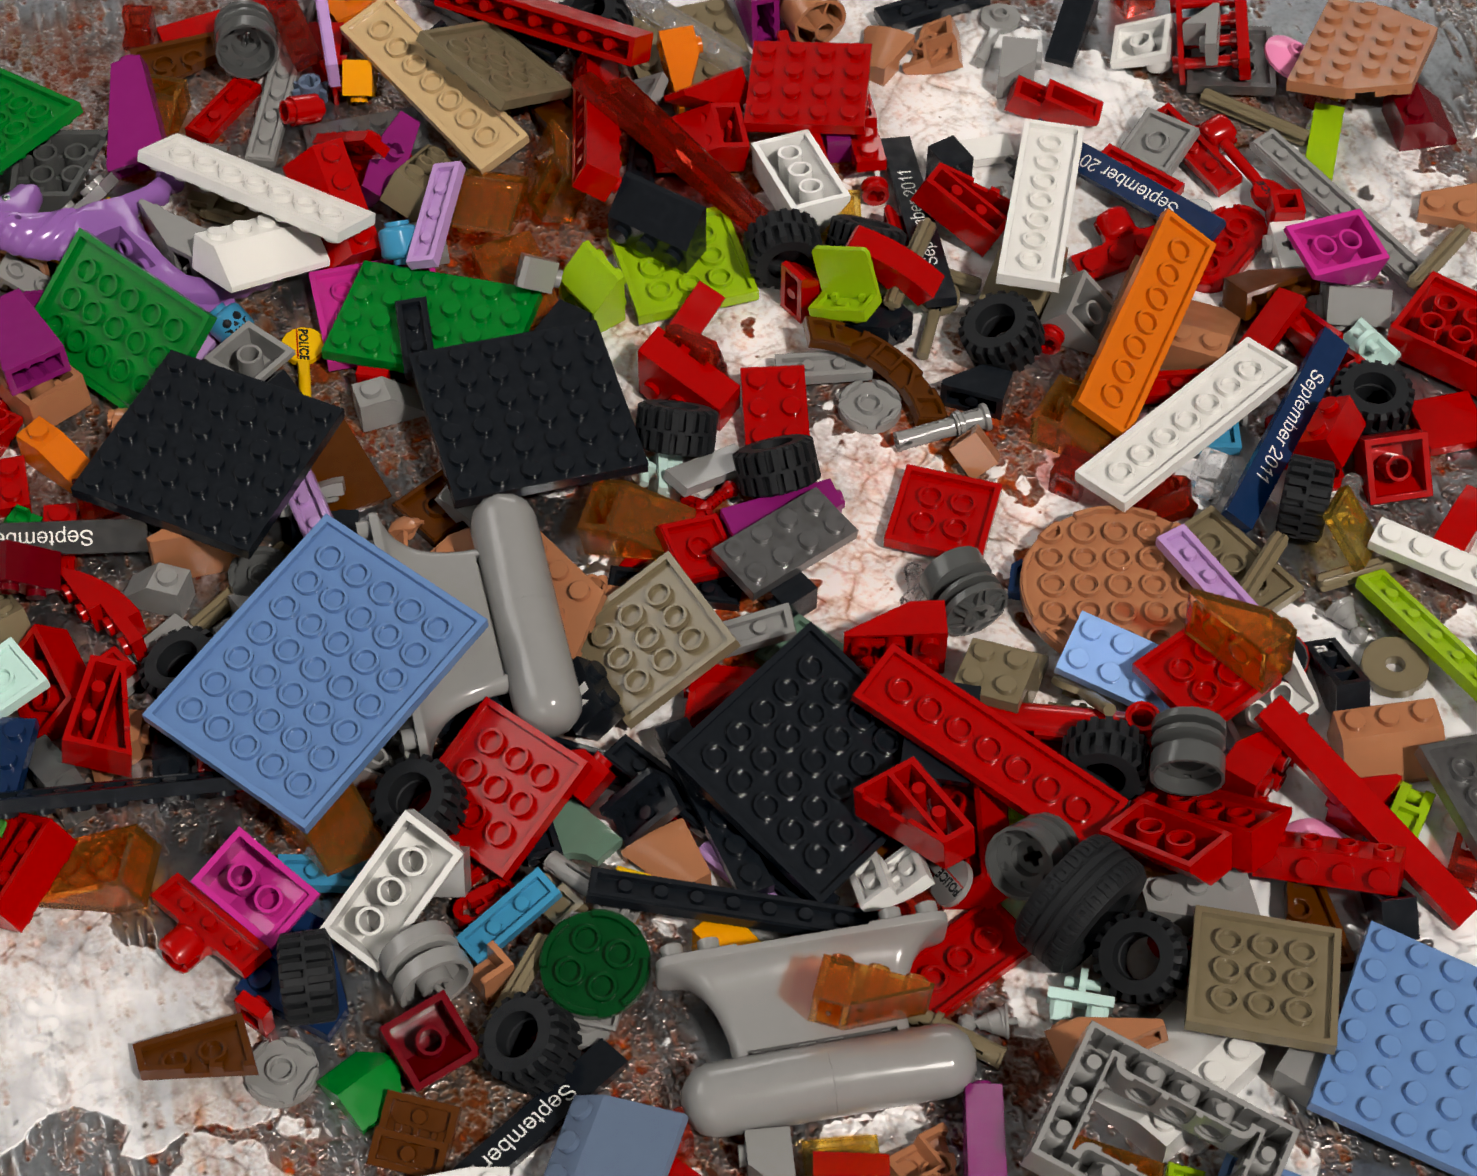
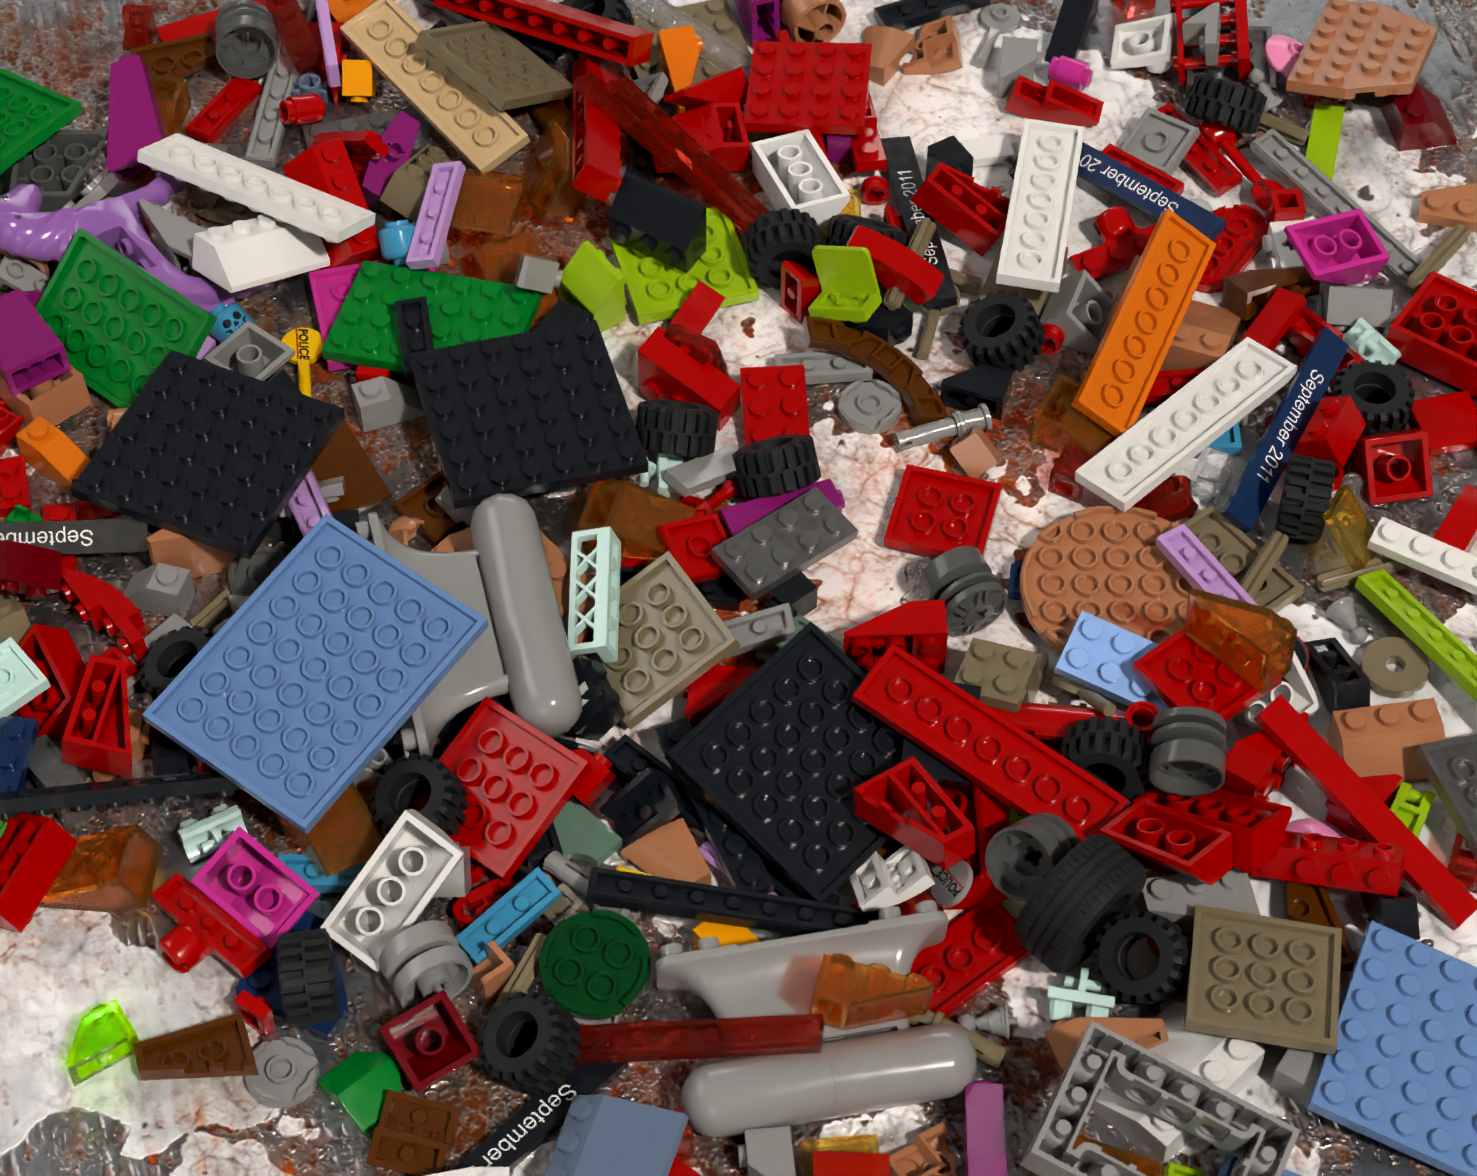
(100, 1042): none -> clear neon green slope
(209, 834): none -> light aqua hips
(606, 594): none -> light aqua fence
(701, 1039): none -> clear red tile
(1070, 72): none -> dark pink brick
(1225, 103): none -> black tyre
(1273, 98): none -> light grey piece

